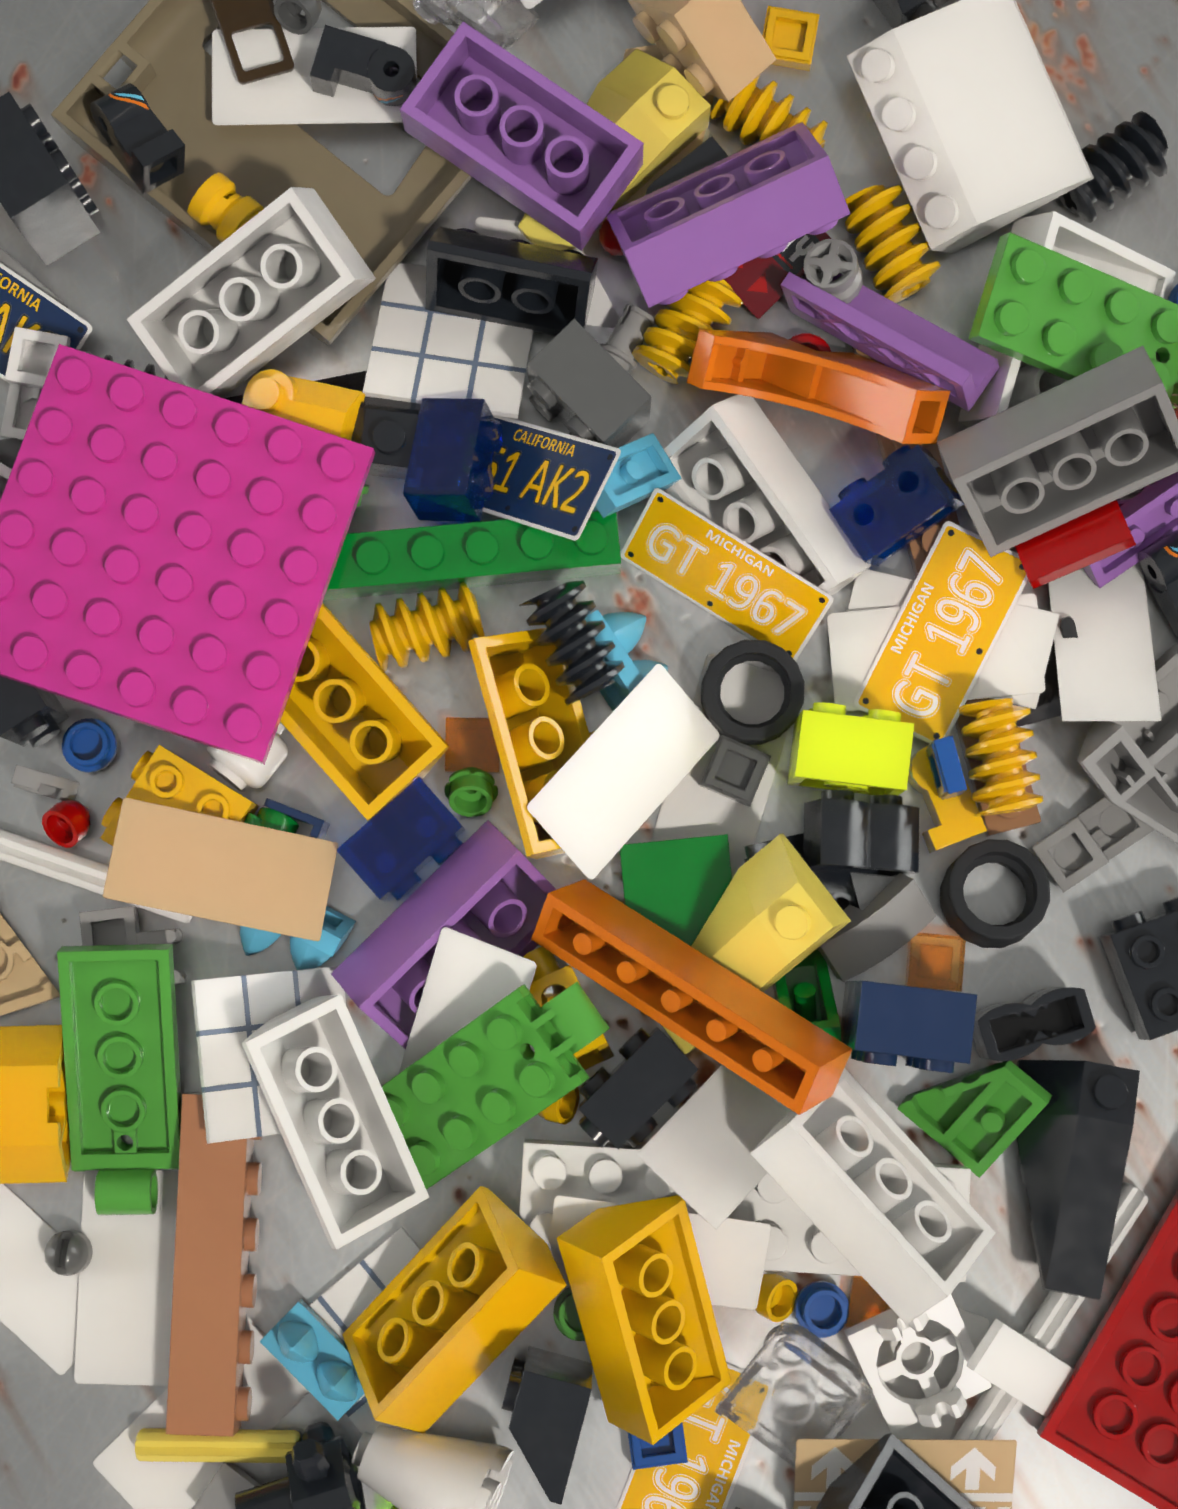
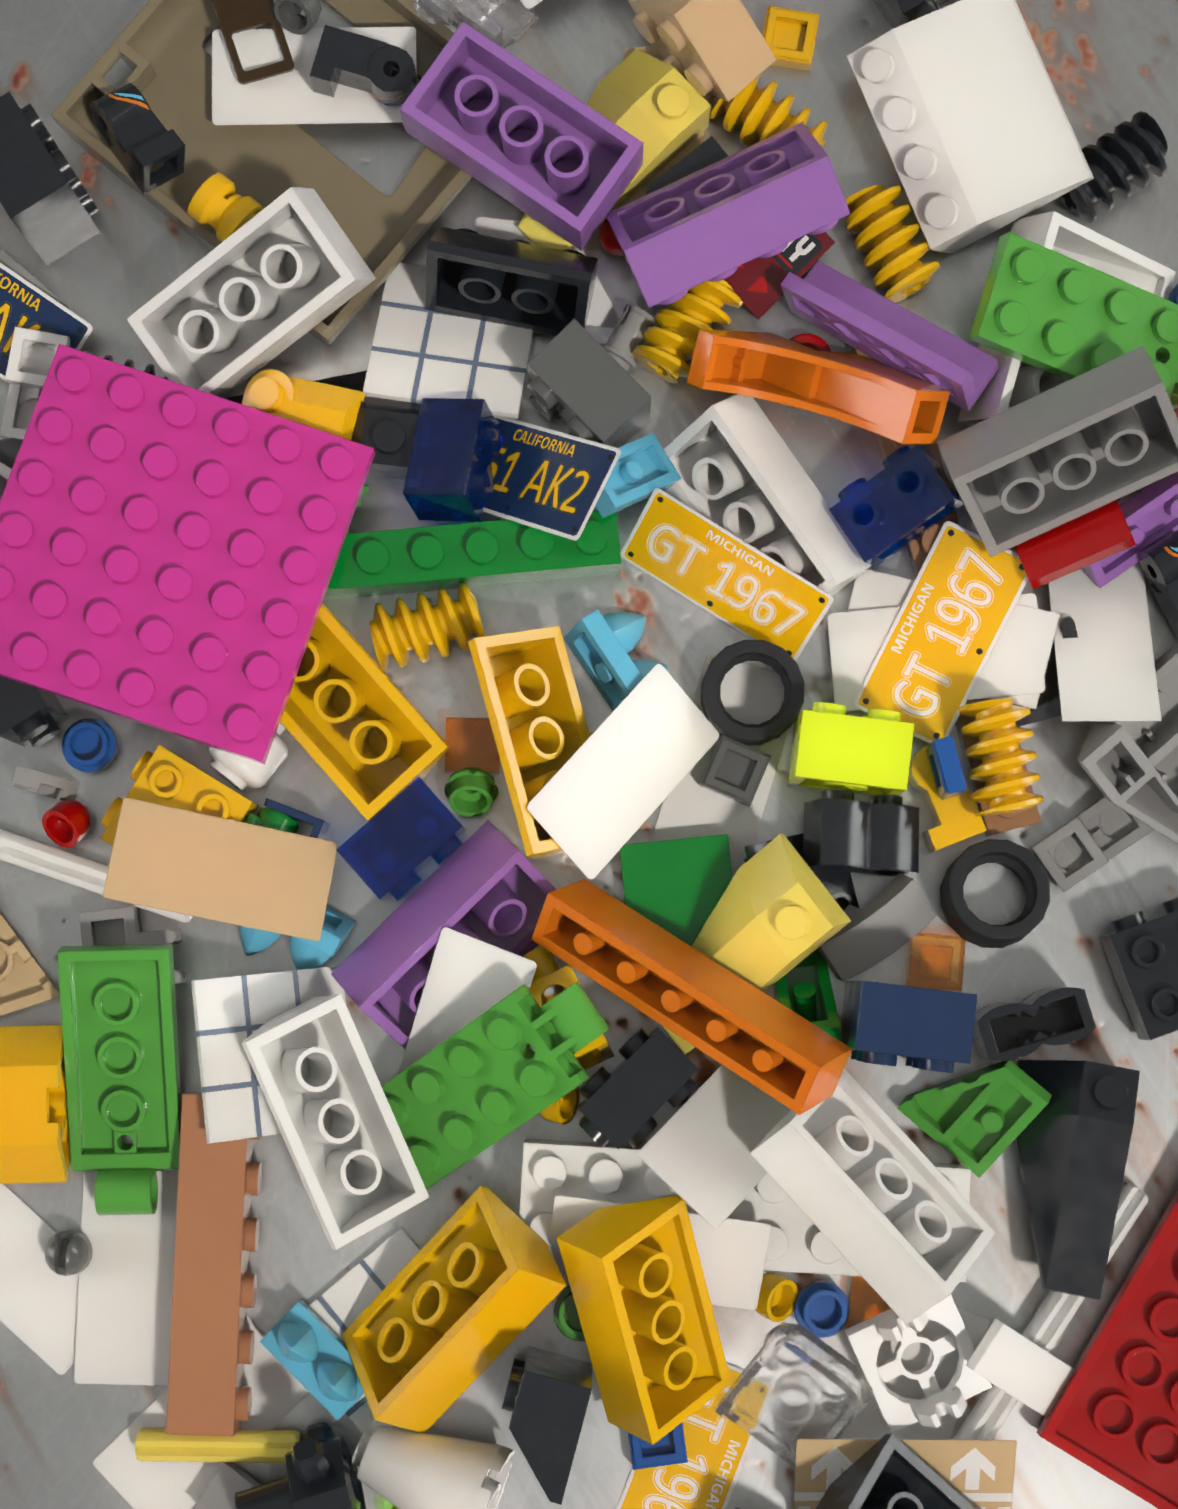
(574, 640): black piece -> none
(827, 260): light grey wheel -> none

